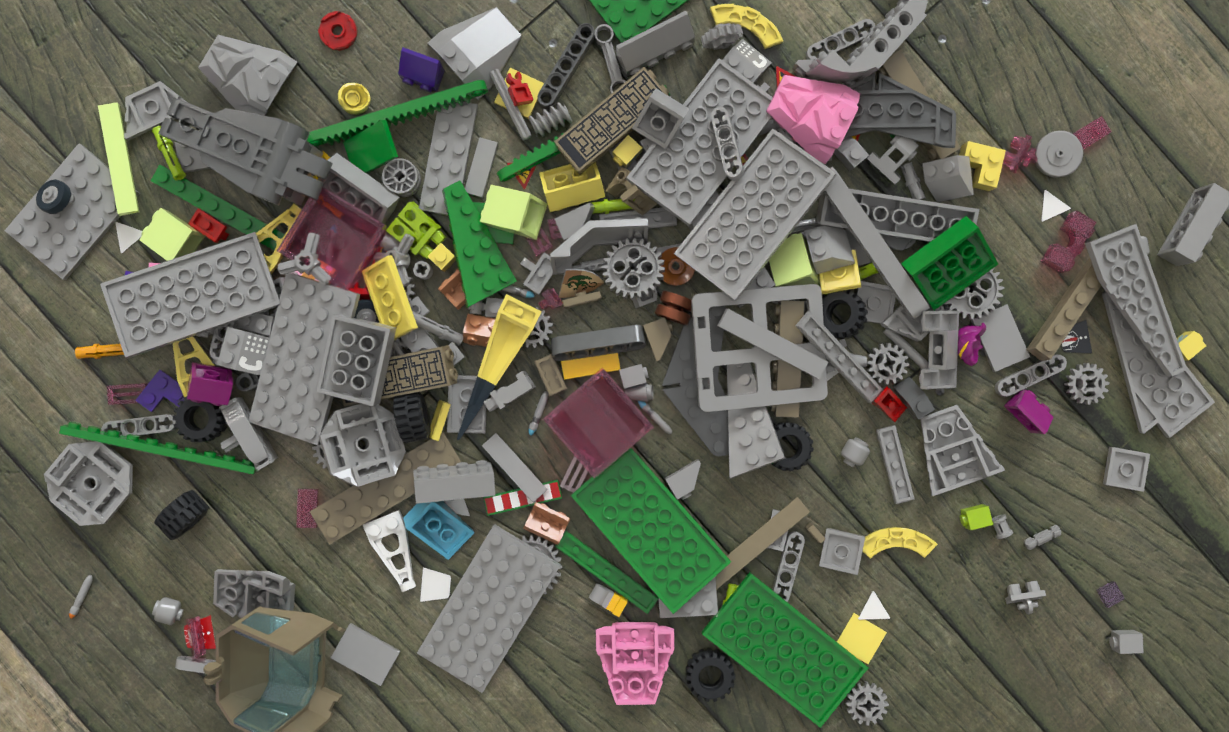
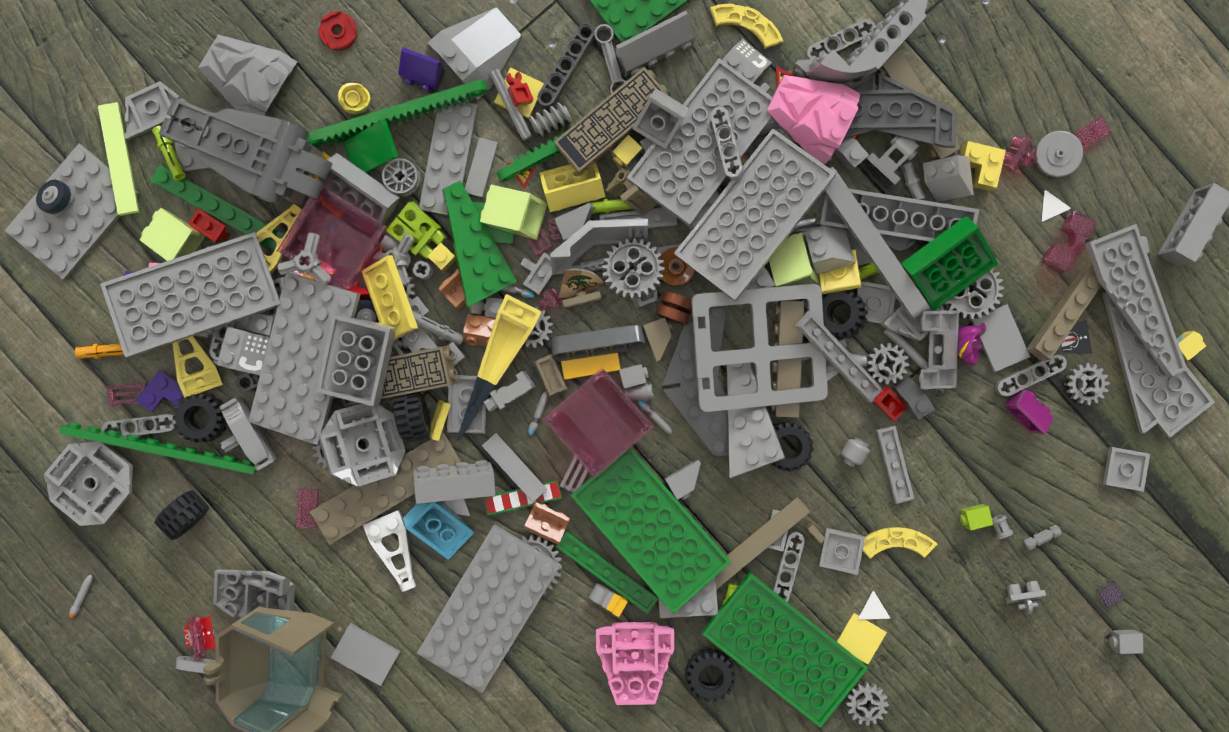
(127, 236): white sticker -> none
(167, 611): light grey head -> none
(209, 384): magenta slope -> none
(434, 585): white sticker -> none
(722, 36): light grey gear -> none
(772, 343): light grey tile -> none
(955, 451): light grey wedge -> none

